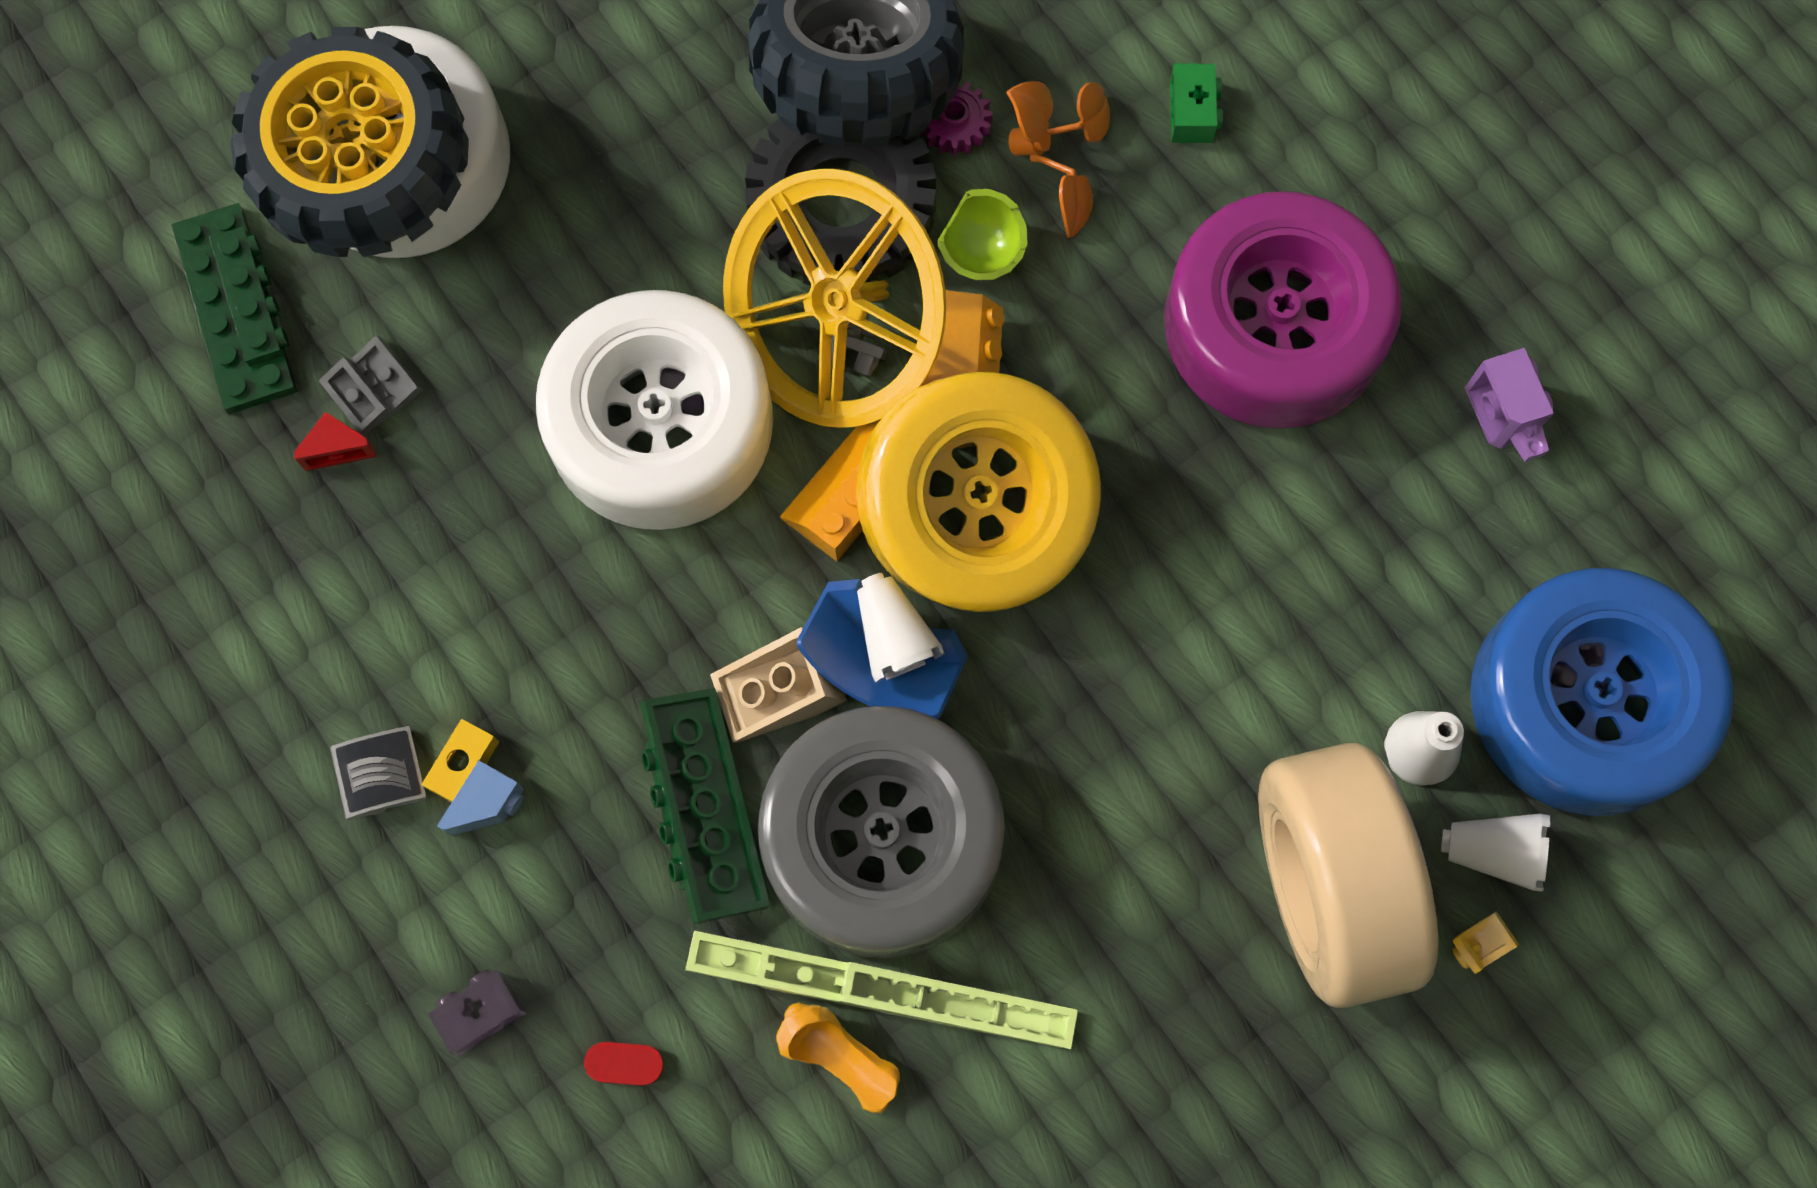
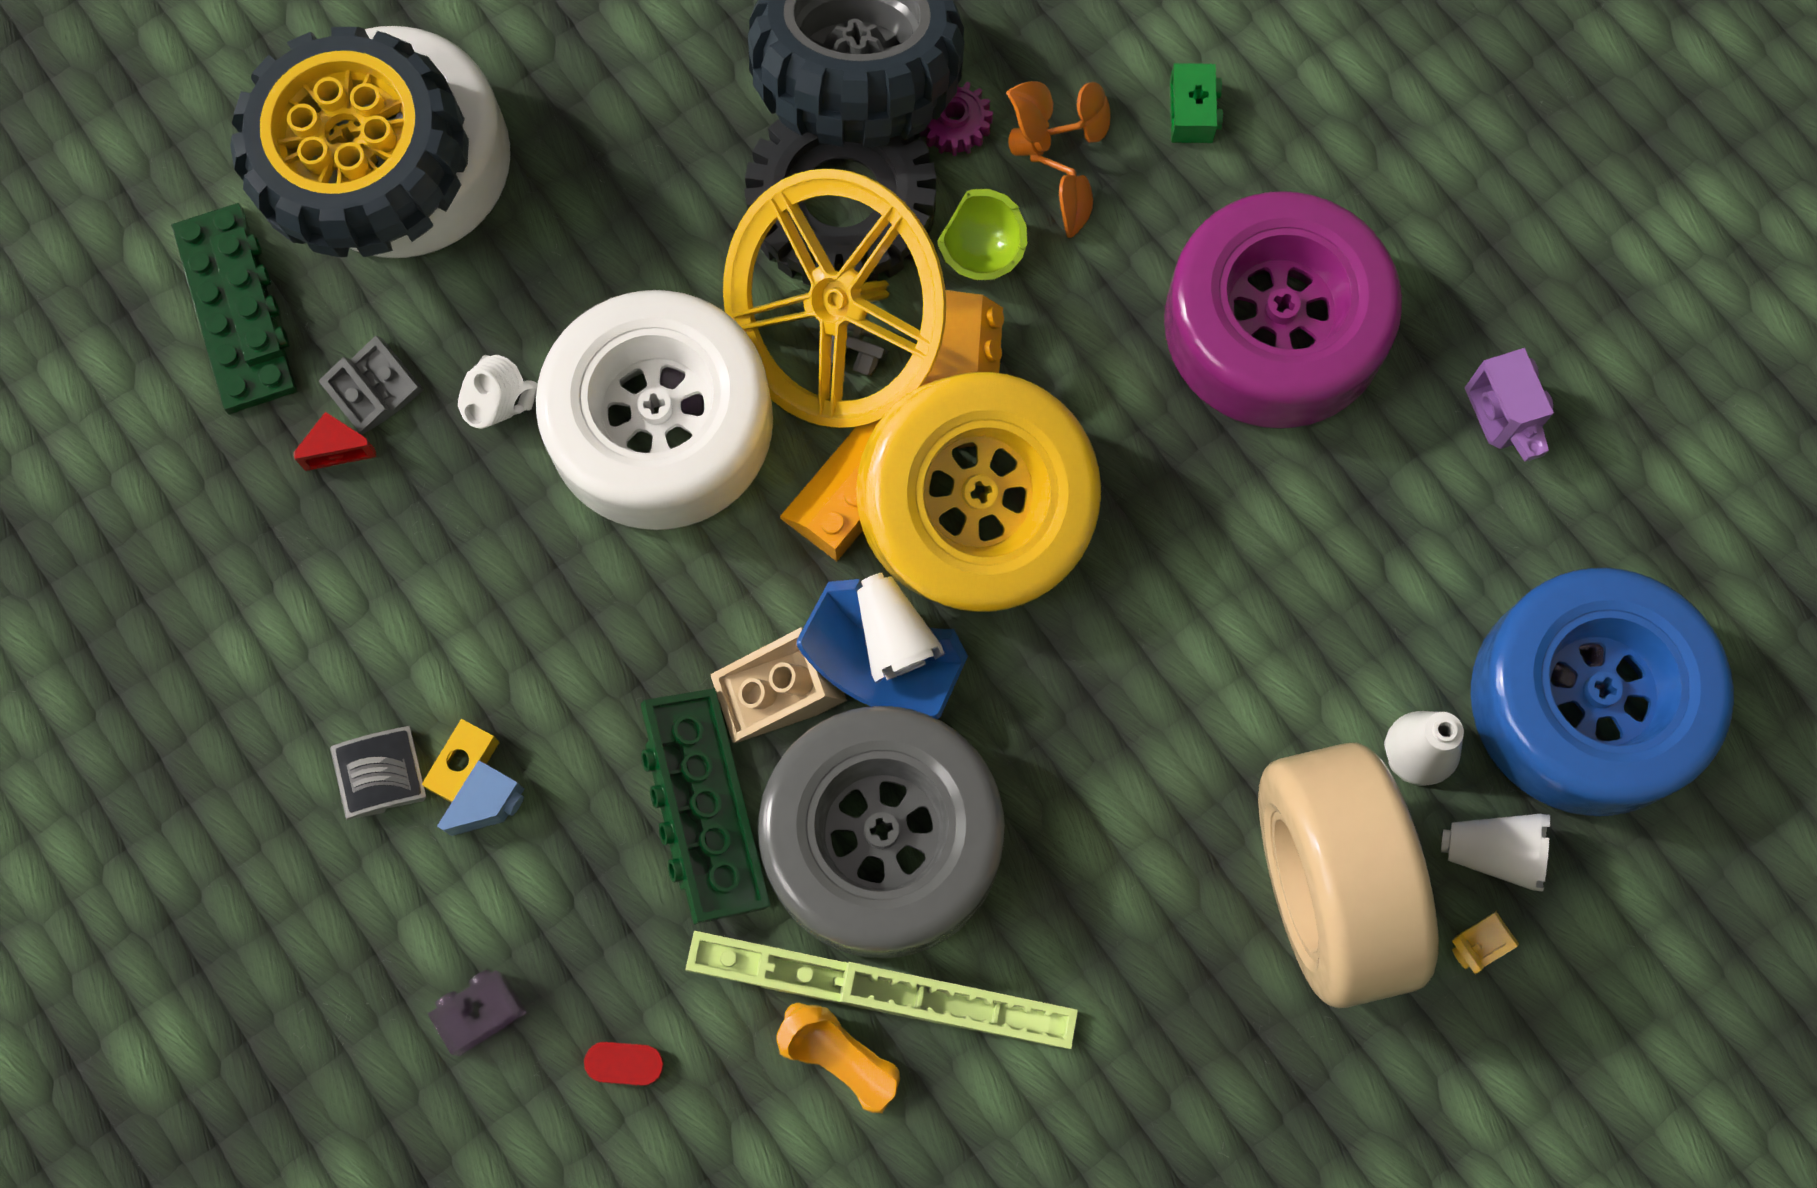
(491, 391): none -> white piece

